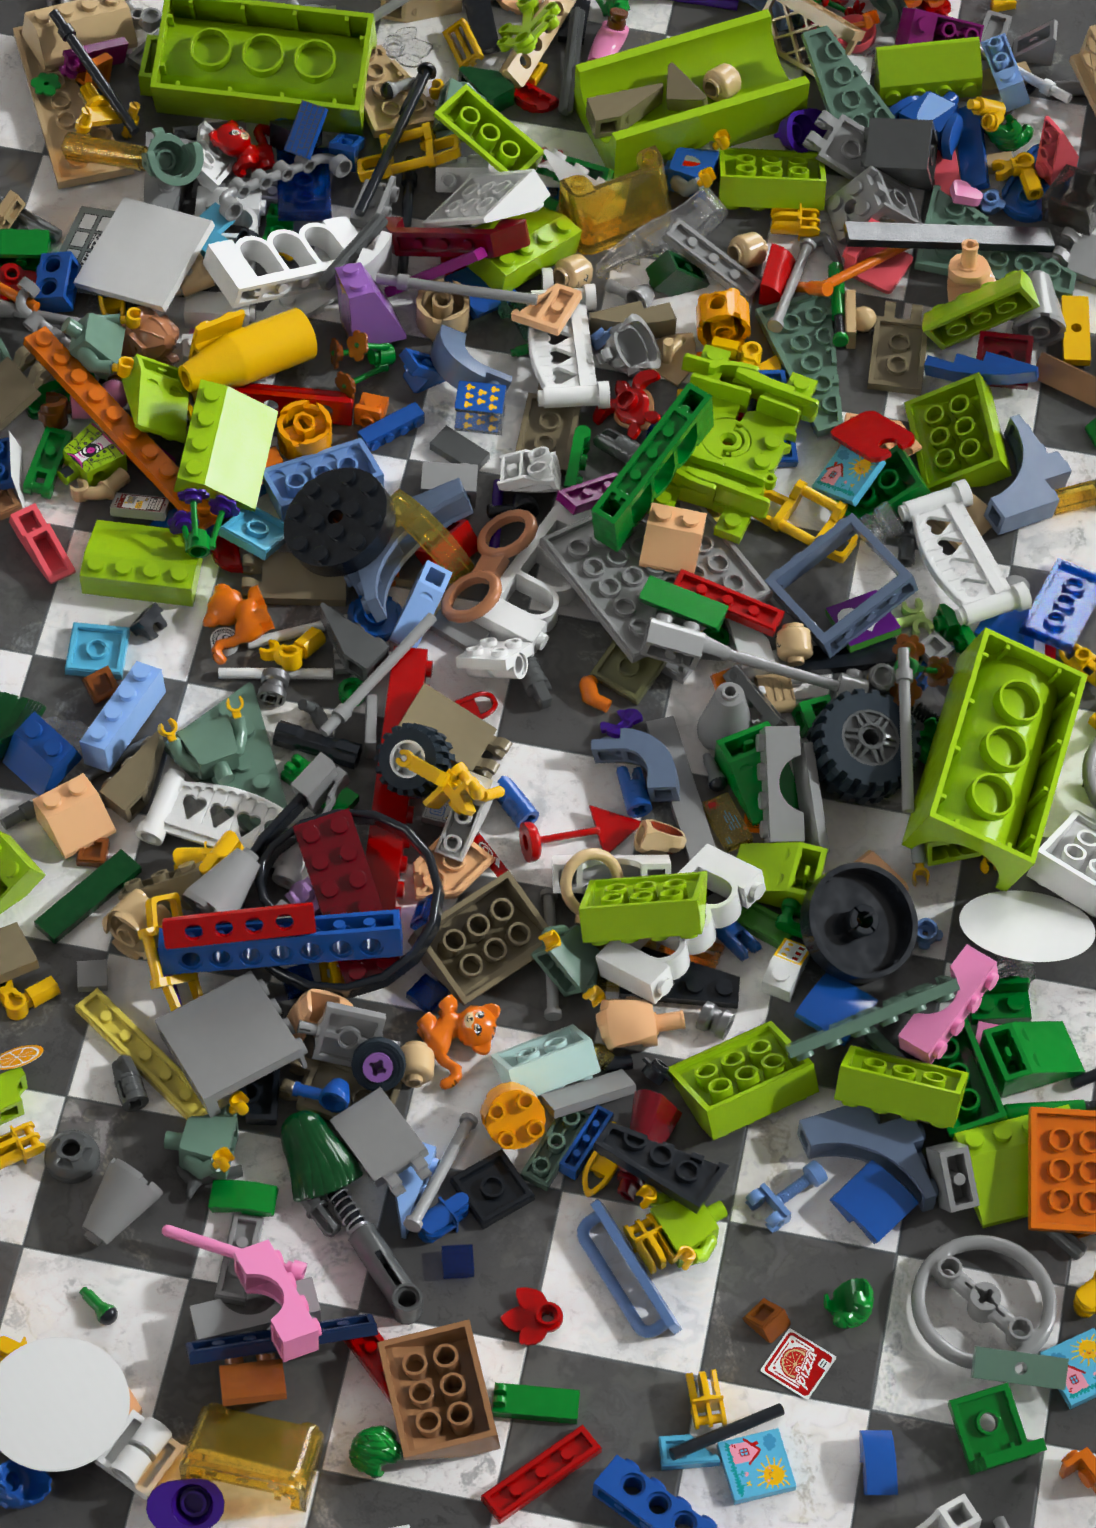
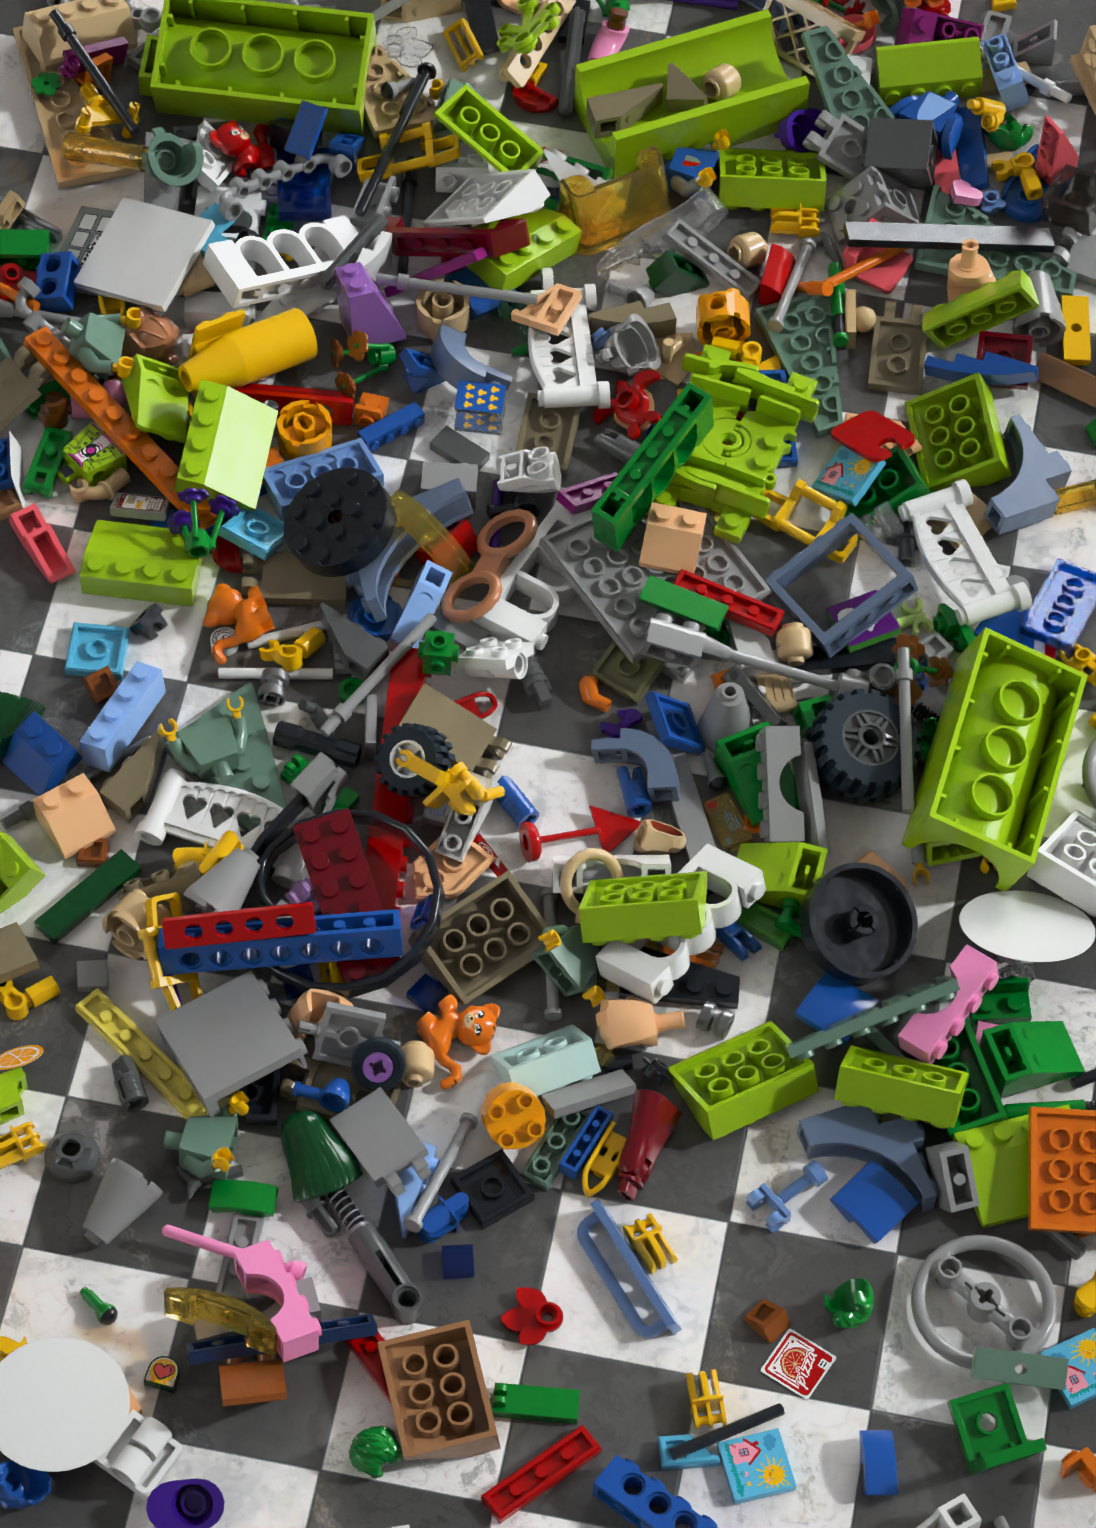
(163, 1374): none -> tile
(222, 1310): none -> clear yellow slope
(254, 1453): clear yellow windscreen -> none
(438, 652): none -> green brick
(490, 84): dark green slope -> none
(573, 271): tan head -> none
(578, 456): green plate -> none
(671, 1171): black wing -> none
(675, 723): none -> blue tile
(687, 1233): lime torso -> none
(785, 970): white slope -> none
(930, 927): medium blue plate -> none

